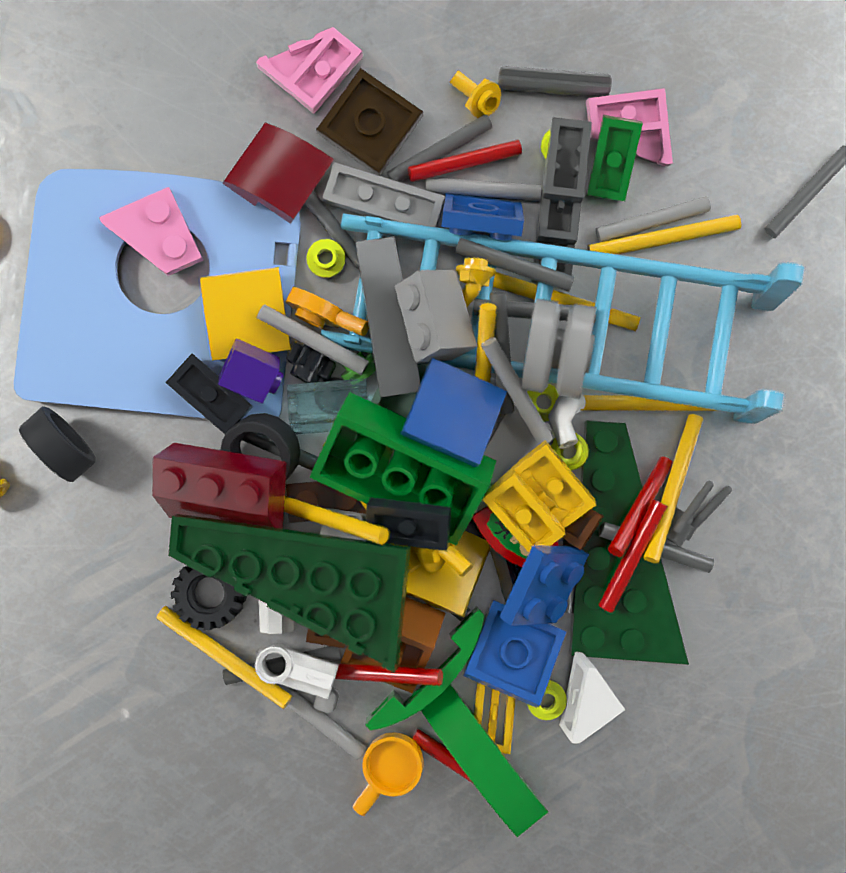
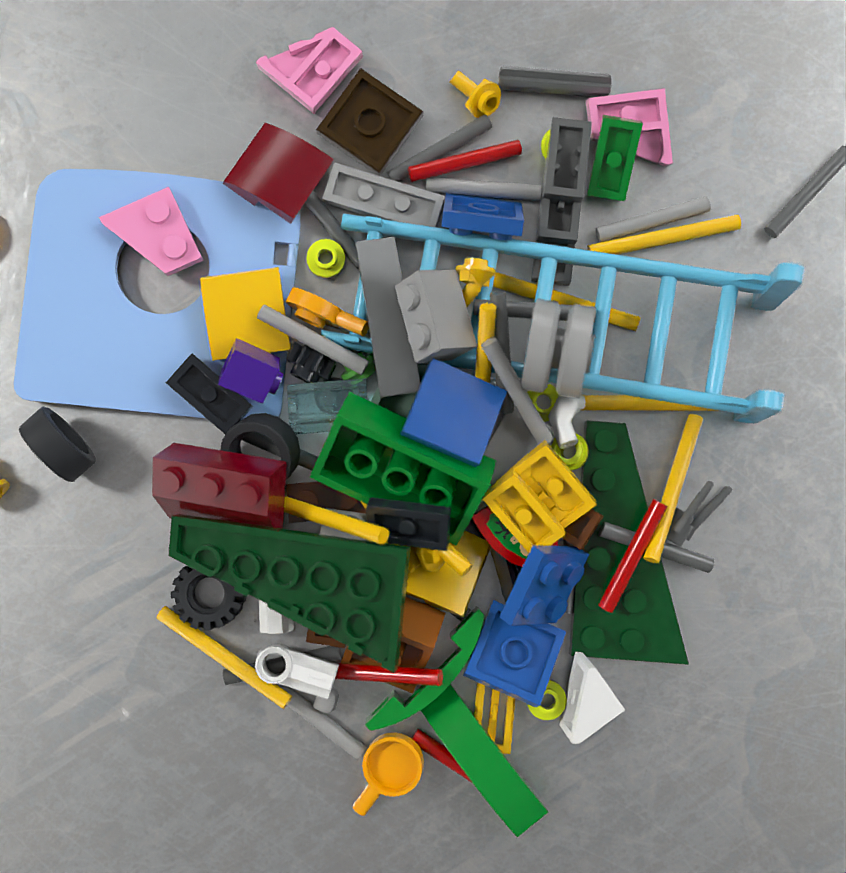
(515, 264): dark grey bar -> none
(640, 506): red bar -> none

